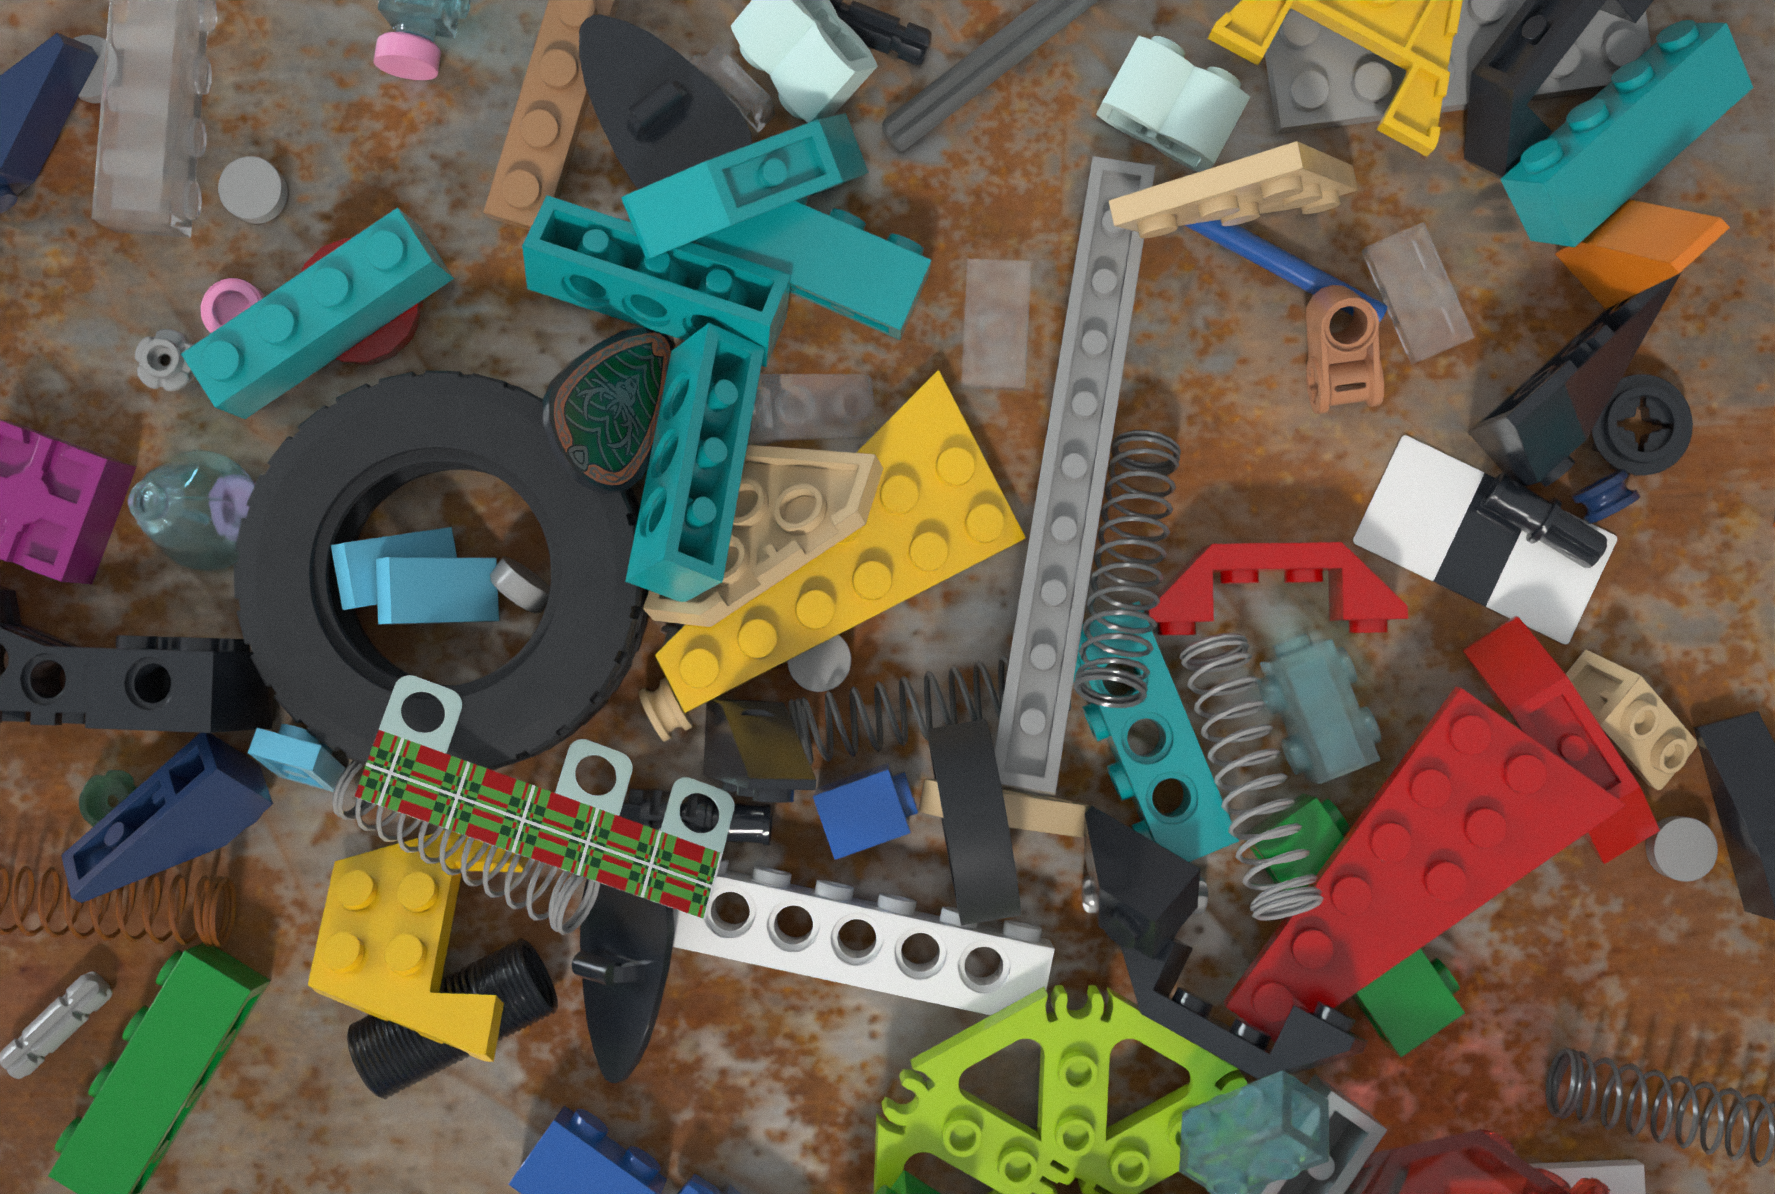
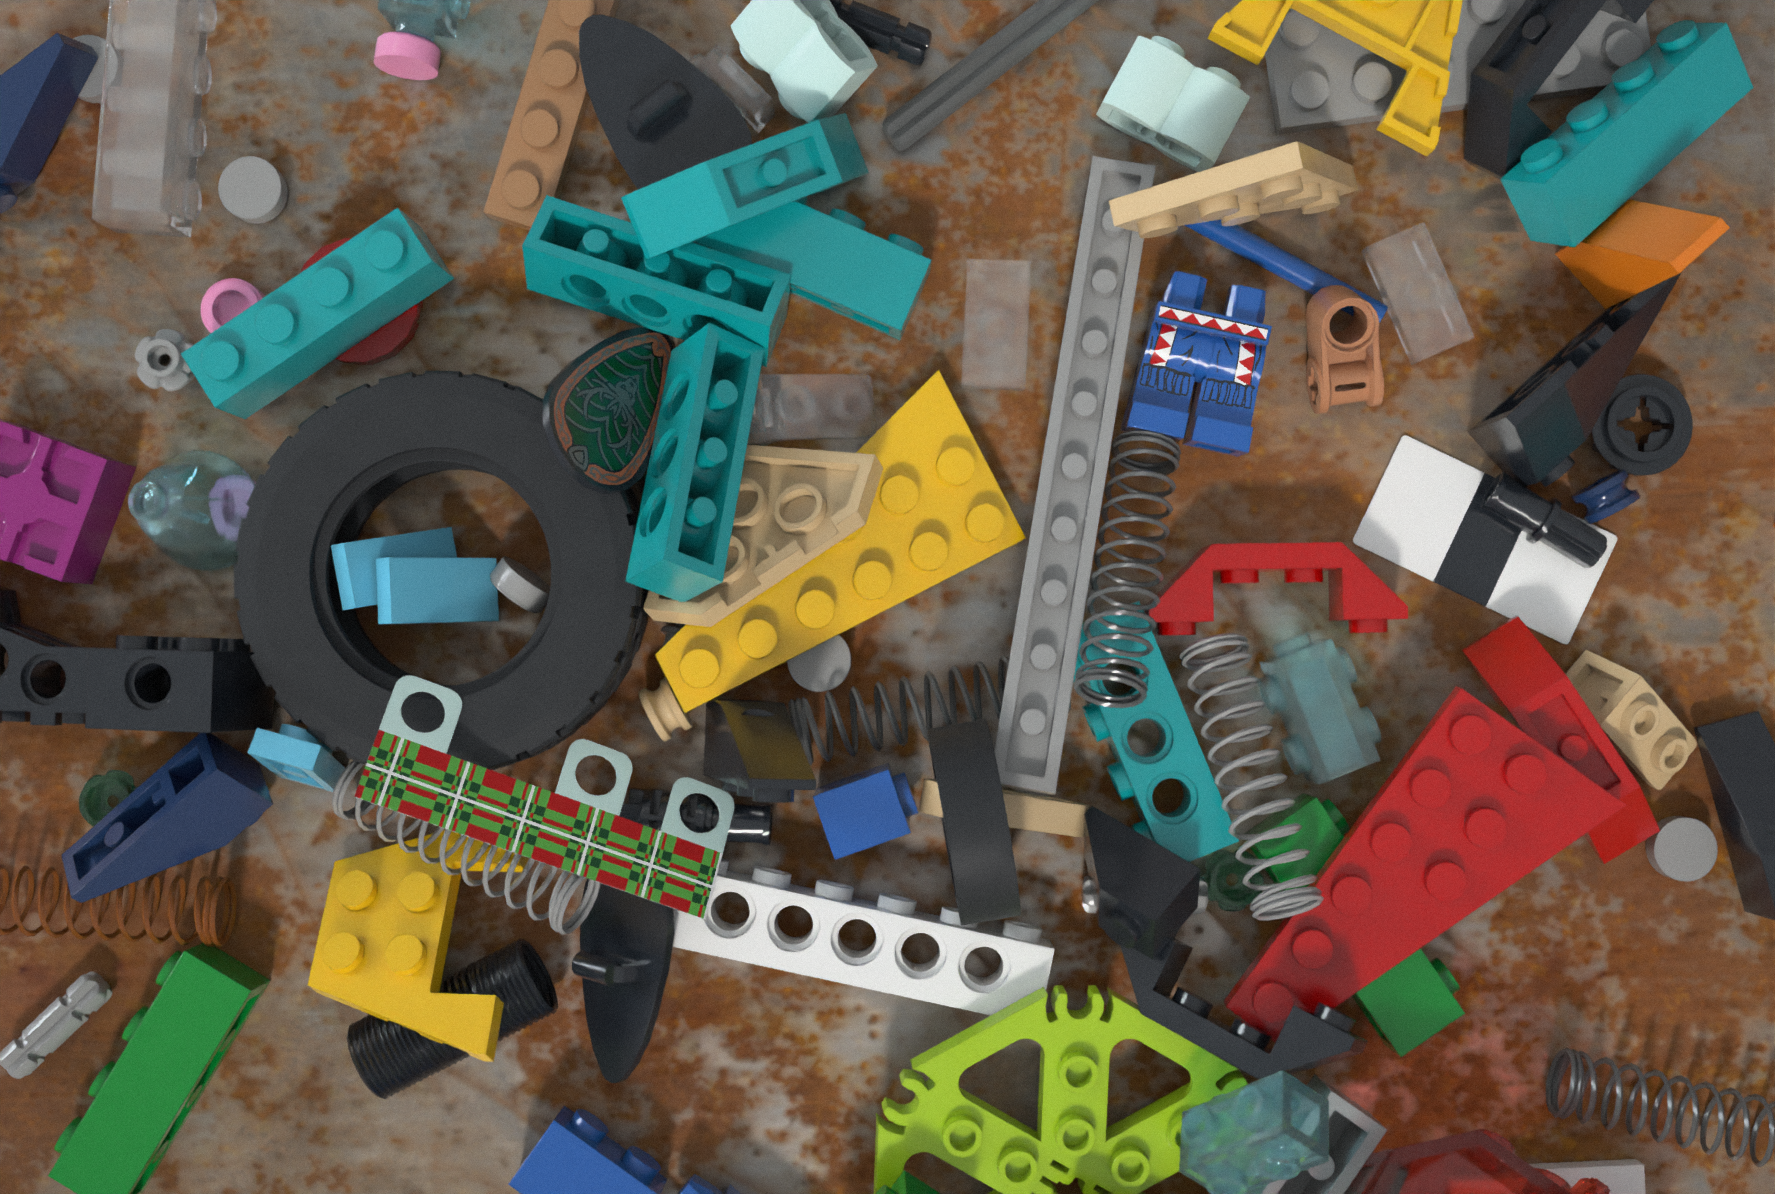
(1202, 347): none -> blue hips
(1230, 897): none -> clear green plate

